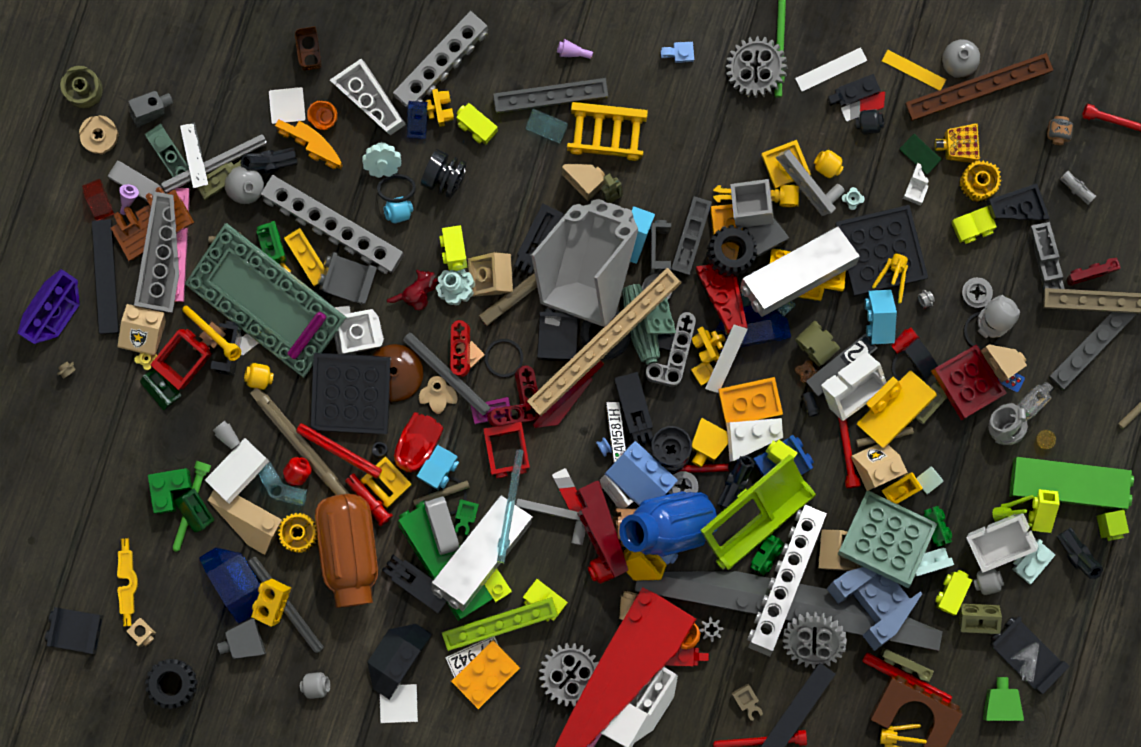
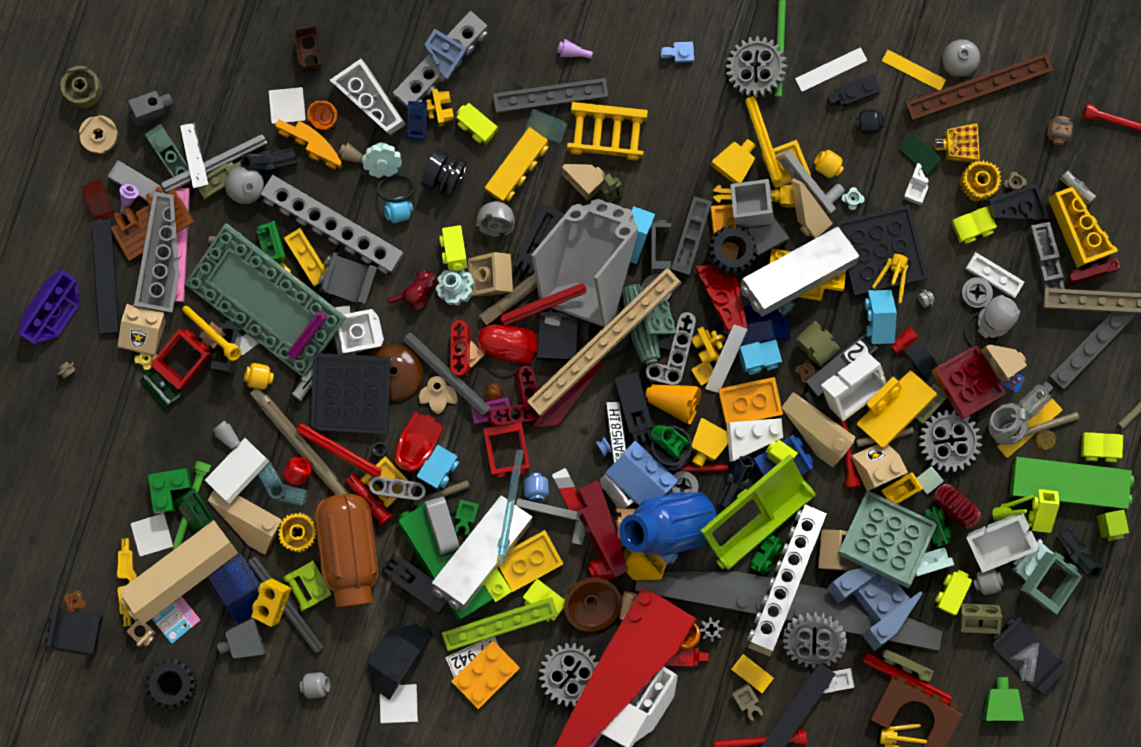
(79, 601): none -> clear orange plate
(151, 534): none -> white sticker
(176, 619): none -> sticker
(177, 573): none -> tan brick
(299, 392): none -> light grey pin
(313, 582): none -> lime plate
(349, 153): none -> dark tan cone
(387, 491): none -> light grey beam
(444, 52): none -> sand blue wing
(494, 391): none -> clear orange plate
(495, 219): none -> light grey cylinder
(508, 343): none -> red hair
(516, 165): none -> yellow brick
(530, 561): none -> yellow plate
(536, 488): none -> medium blue head
(543, 304): none -> red axle
(593, 613): none -> reddish brown dish
(672, 440): none -> green piece
(675, 400): none -> light orange cone
(735, 161): none -> yellow torso
(752, 673): none -> yellow tile
(759, 356): none -> medium azure brick
(764, 140): none -> yellow axle
(808, 211): none -> tan slope
(821, 433): none -> tan wedge
(841, 681): none -> white slope
(873, 102): sticker -> none
(952, 457): none -> light grey gear
(957, 506): none -> dark red gear
(994, 275): none -> white tile
(1014, 176): none -> dark tan plate
(1046, 414): none -> yellow sticker
(1052, 423): none -> dark tan bar
(1063, 591): none -> sand green window
(1079, 228): none -> yellow wedge
(1102, 446): none -> neon yellow brick

